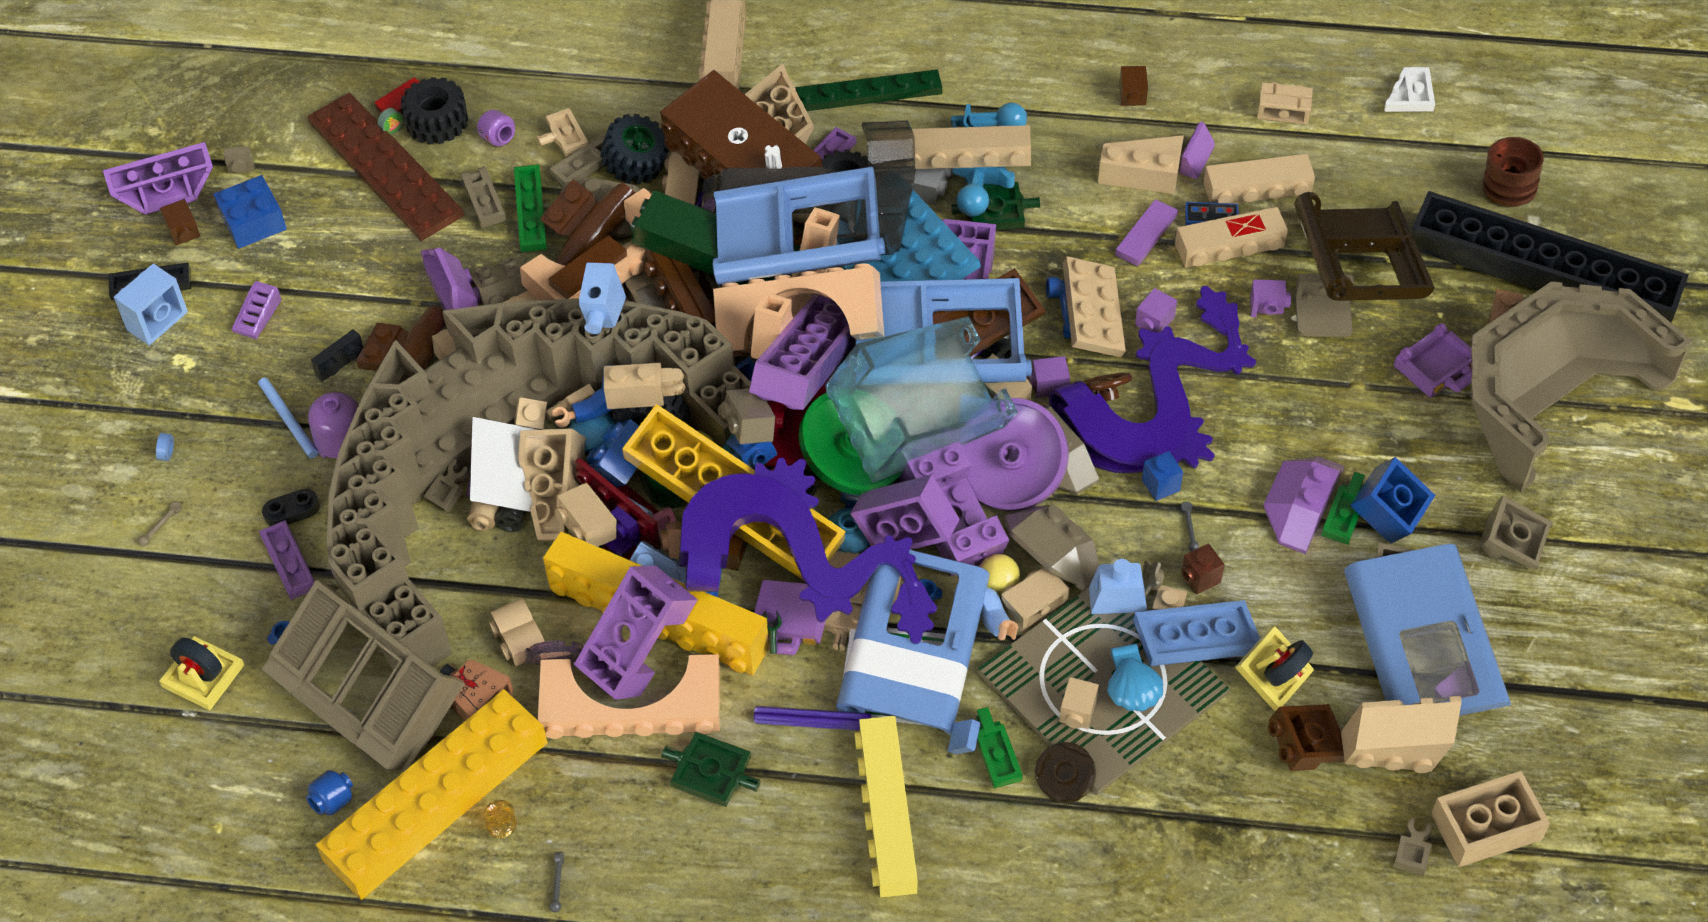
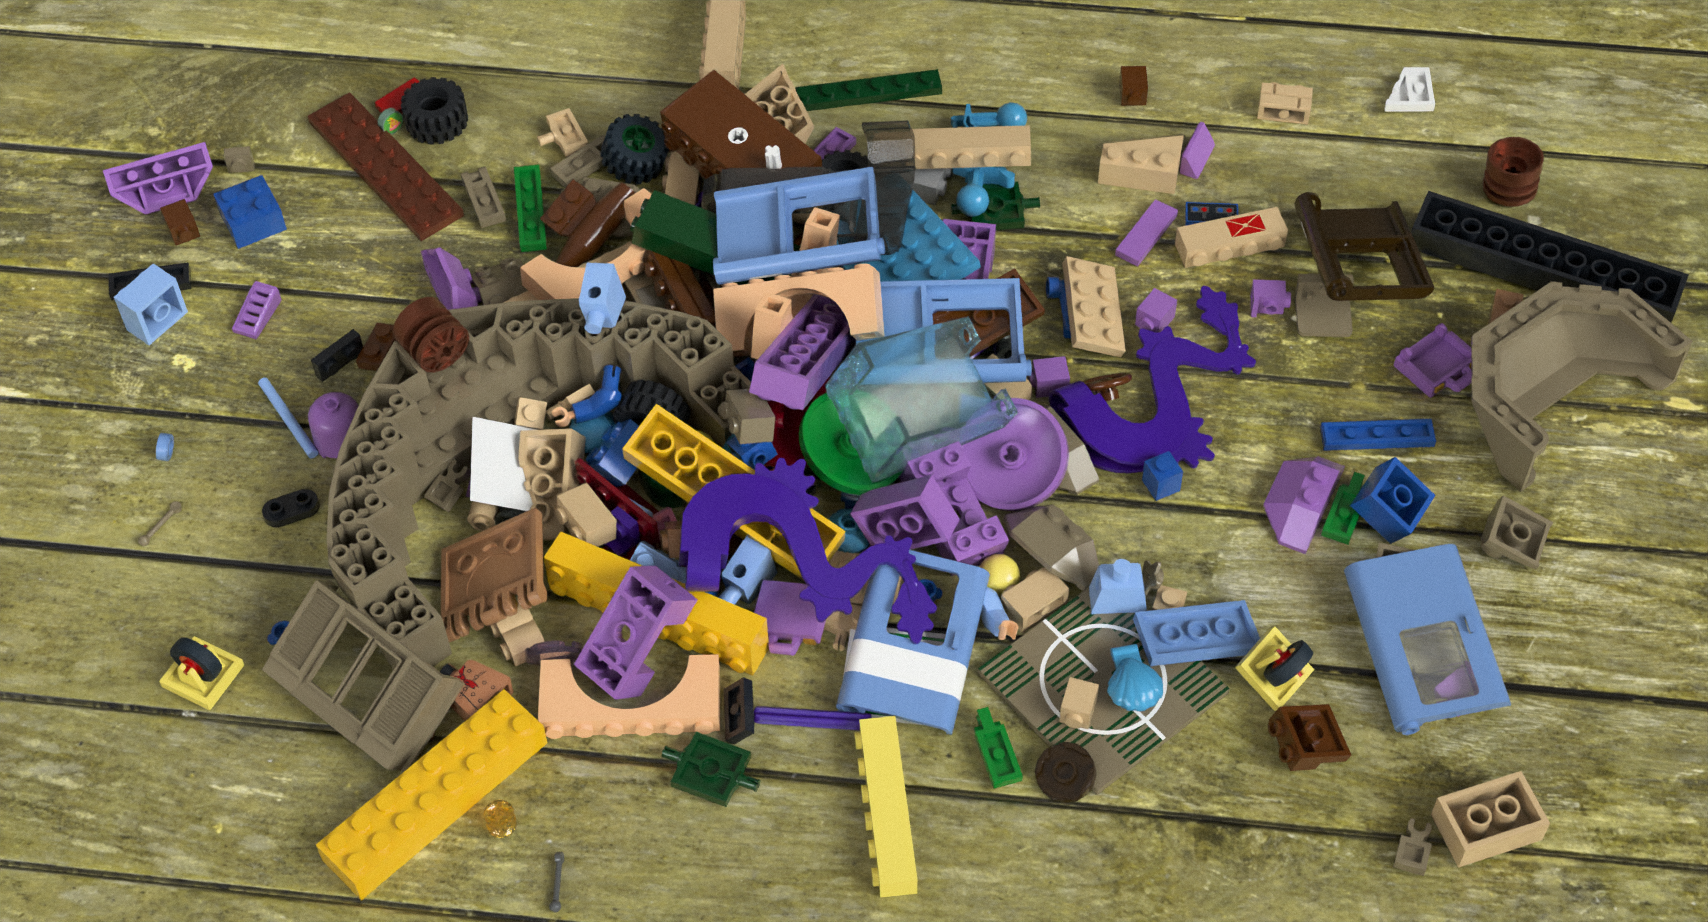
(287, 559): medium lavender tile -> none
(329, 792): blue head -> none
(430, 334): none -> copper wheel
(487, 572): none -> medium nougat hinge
(496, 127): medium lavender head -> none
(570, 278): reddish brown tile -> none
(640, 385): tan hinge -> none
(738, 710): none -> black plate
(747, 571): none -> light blue torso
(772, 631): dark green hand -> none
(964, 736): medium blue tile -> none
(1186, 507): dark grey hinge -> none
(1202, 568): copper brick -> none
(1259, 179): tan brick -> none
(1377, 434): none -> blue tile
(1401, 734): tan wedge -> none

